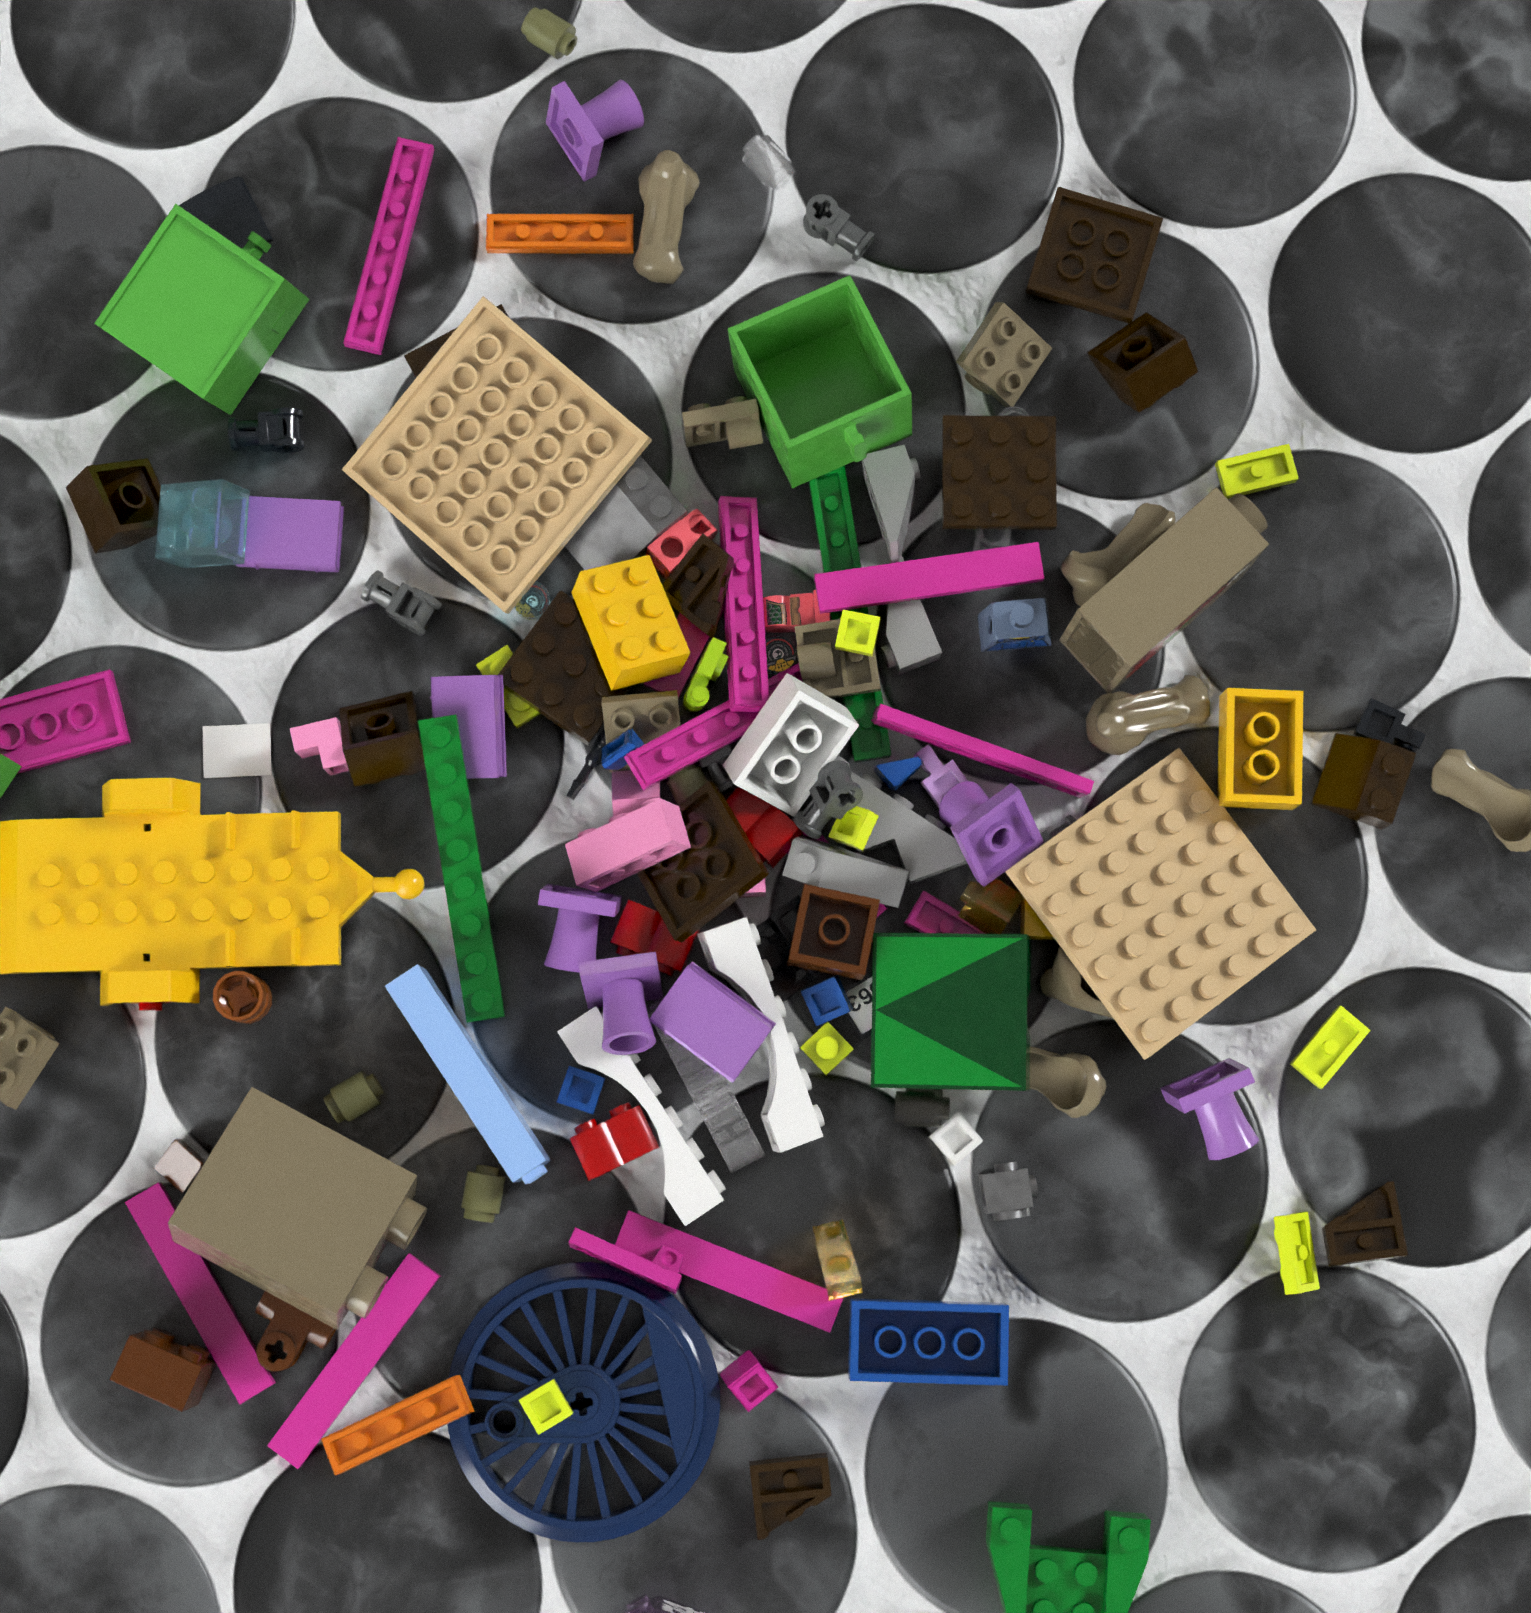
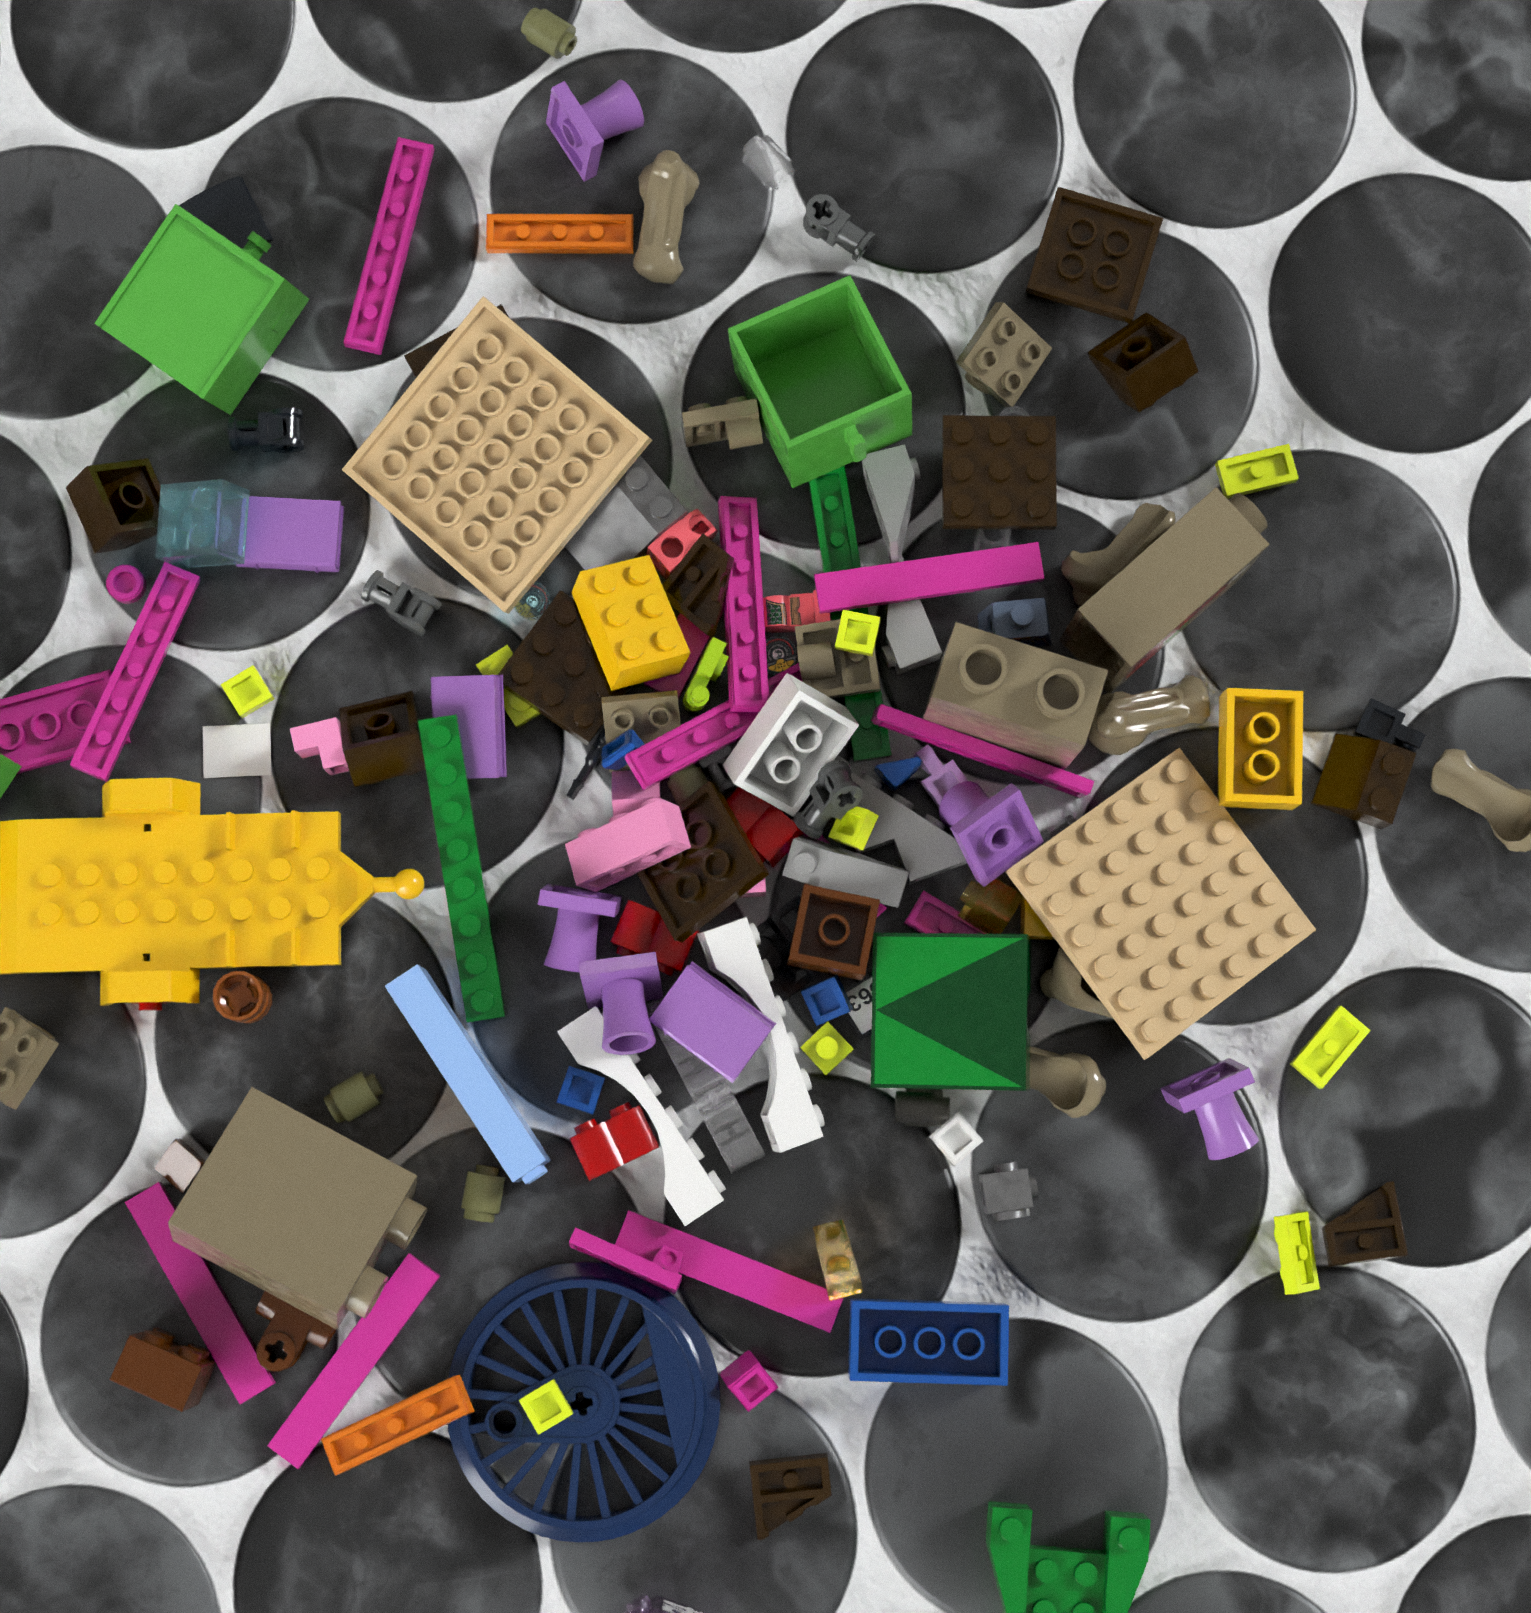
(126, 584): none -> dark pink tile
(135, 672): none -> dark pink plate
(247, 691): none -> neon yellow plate
(1015, 695): none -> dark tan brick

